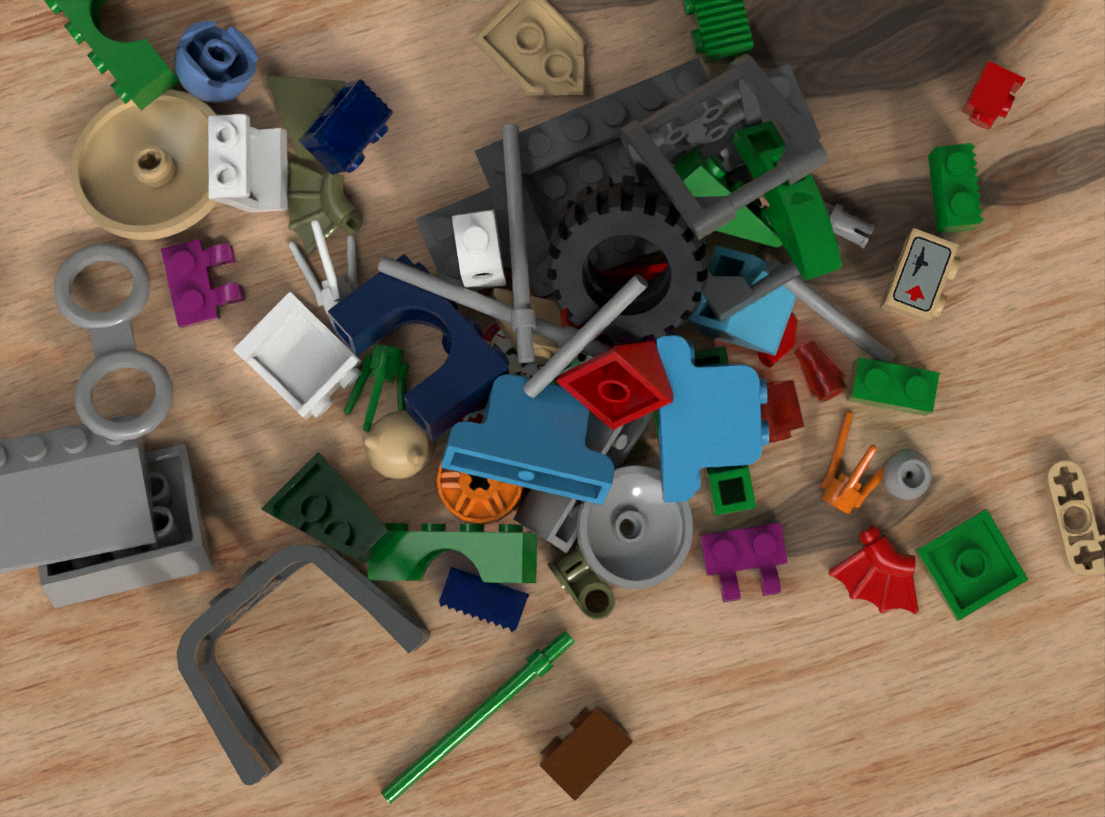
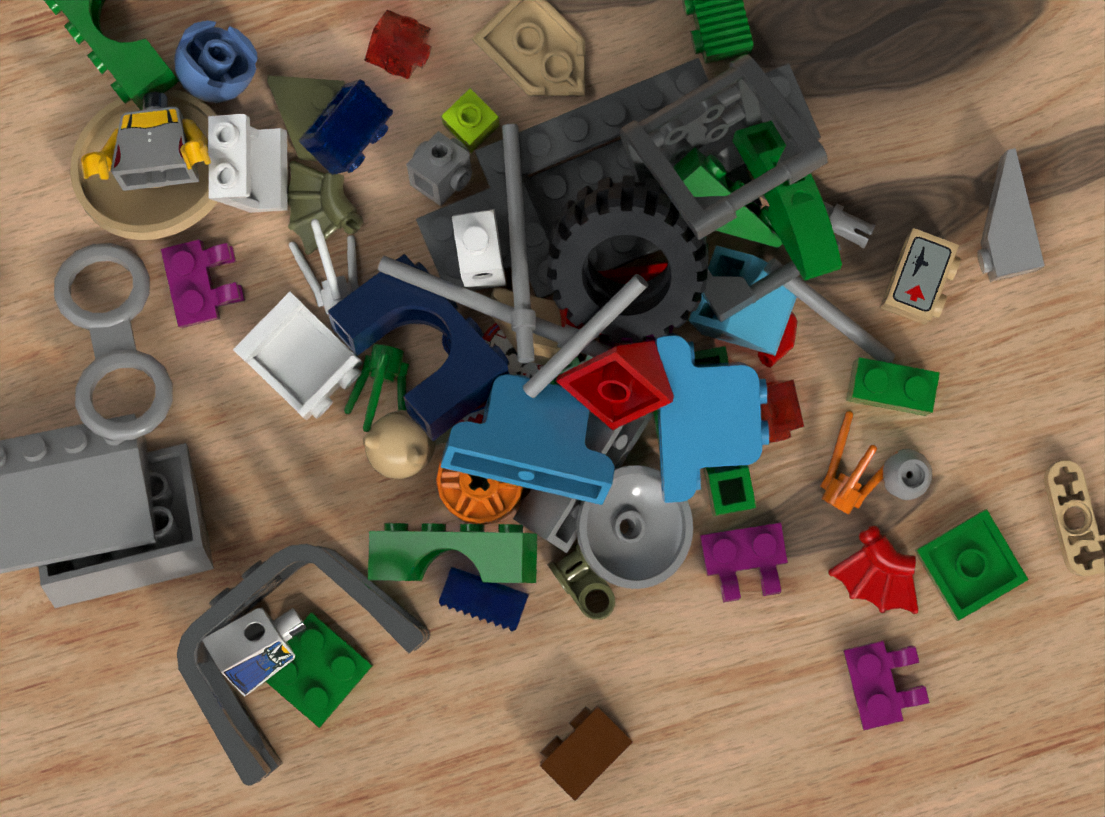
(150, 148): none -> torso
(254, 647): none -> white torso
(321, 672): none -> green plate
(329, 510): dark green wing -> none
(398, 44): none -> clear red brick
(440, 168): none -> light grey brick
(470, 120): none -> lime brick
(538, 664): green bar -> none
(820, 373): clear red cone -> none
(874, 684): none -> magenta plate
(955, 188): green brick -> none
(991, 95): red brick -> none
(1009, 232): none -> light grey slope

